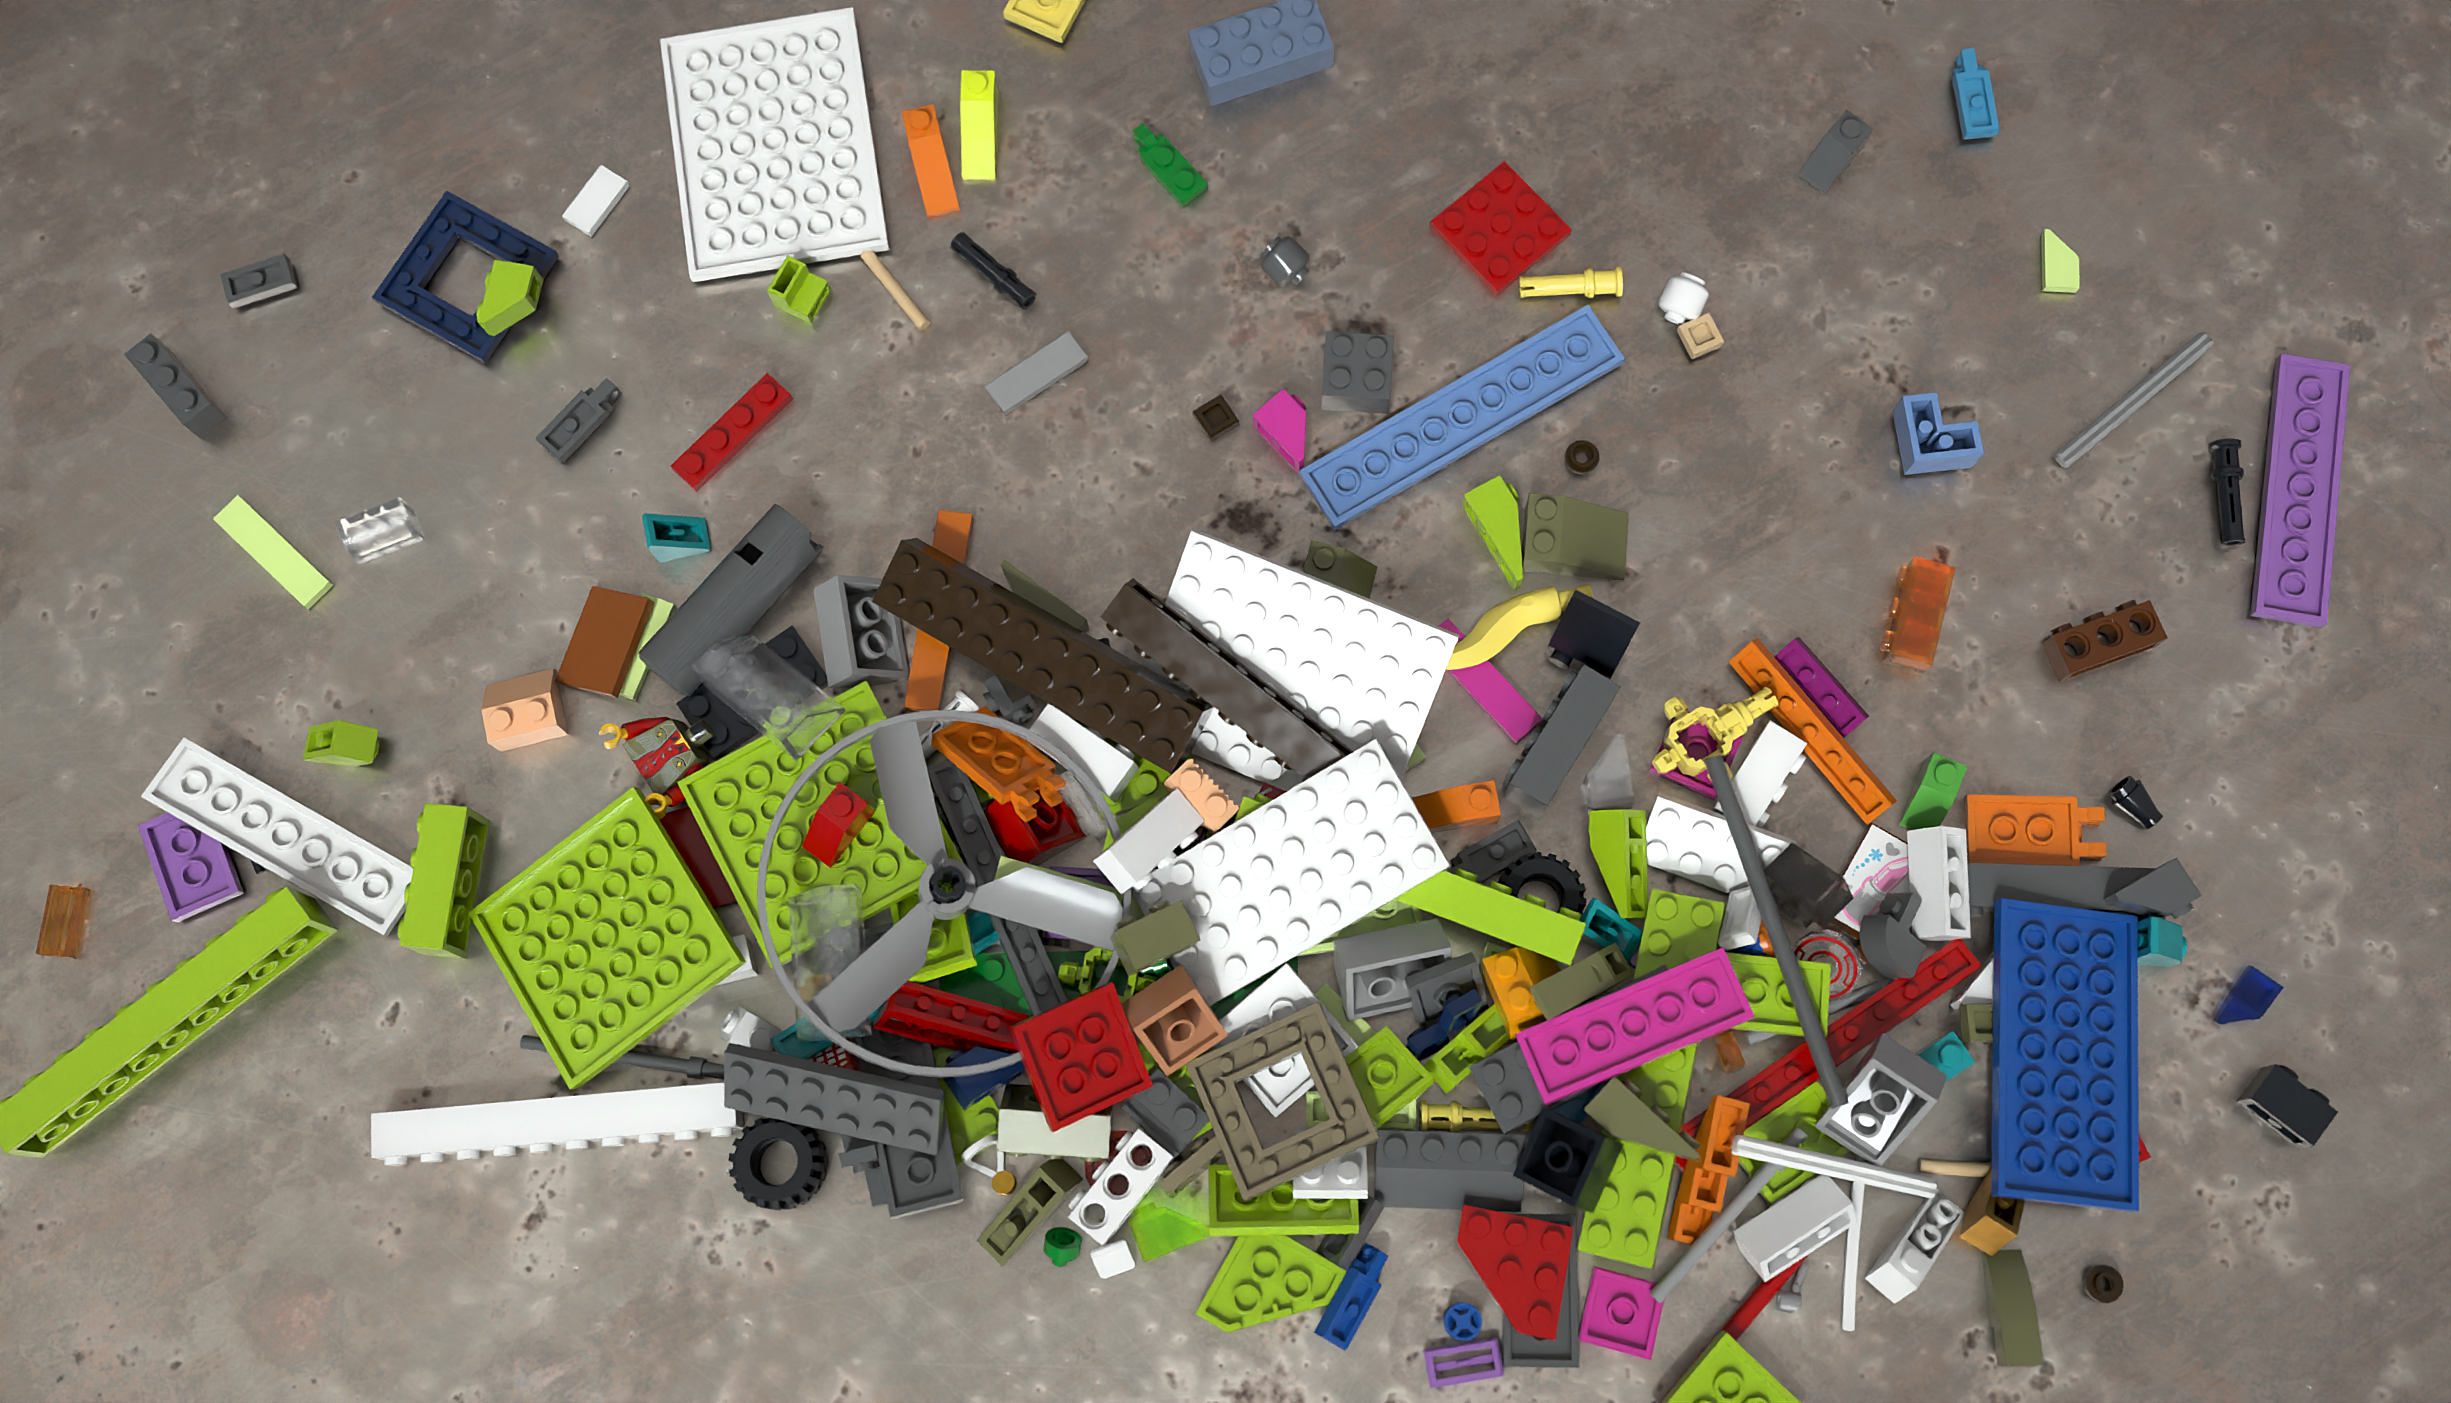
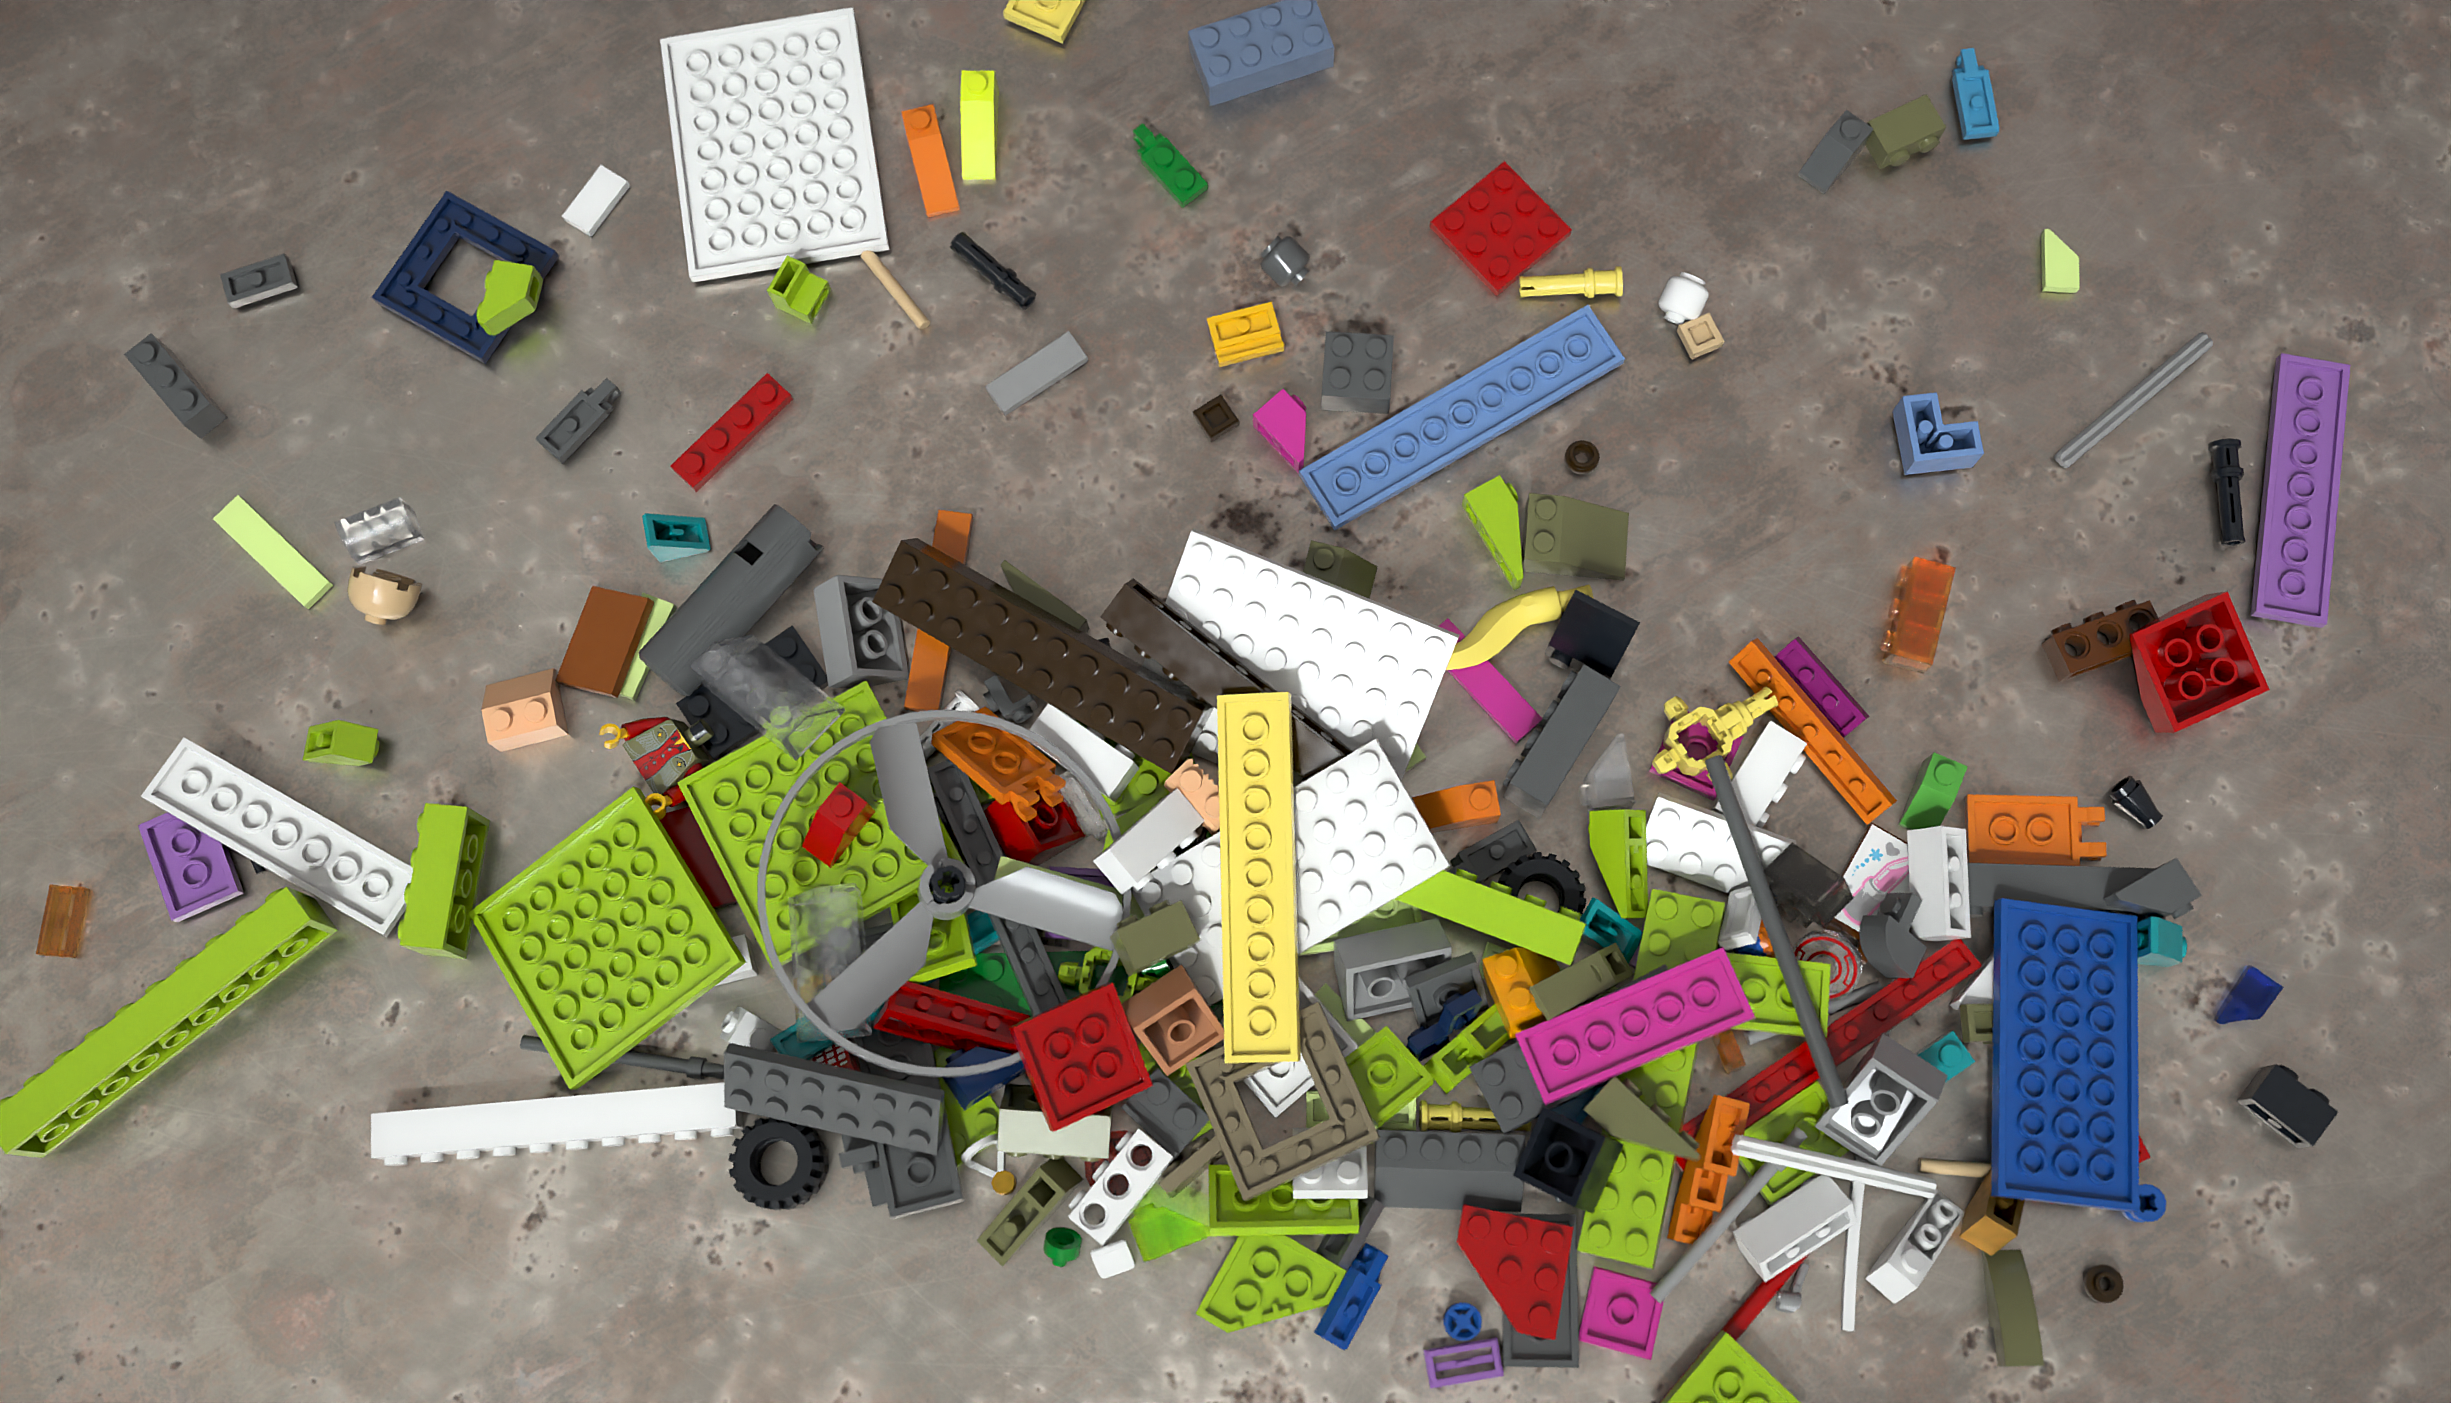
(382, 594): none -> tan cylinder
(1245, 334): none -> yellow plate
(1258, 878): none -> light yellow plate
(1905, 132): none -> olive brick
(2156, 1203): none -> blue wheel
(2194, 663): none -> red slope

